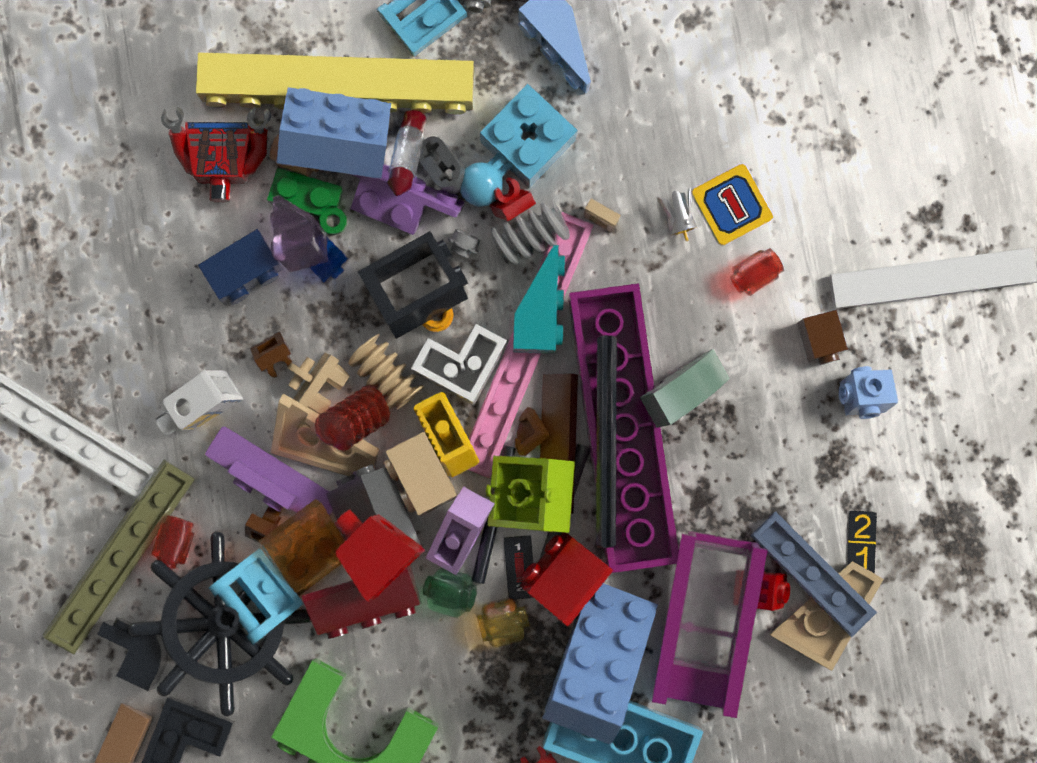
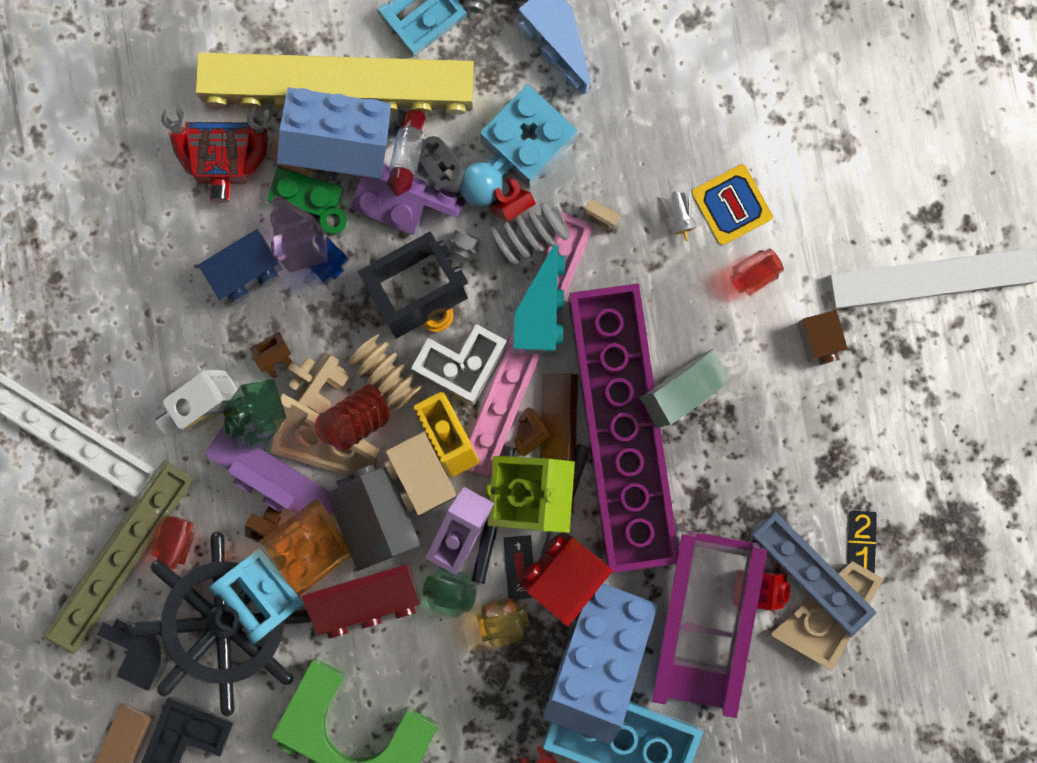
(254, 415): none -> clear green brick
(374, 552): red torso -> none
(606, 441): black axle -> none
(868, 392): light blue brick -> none

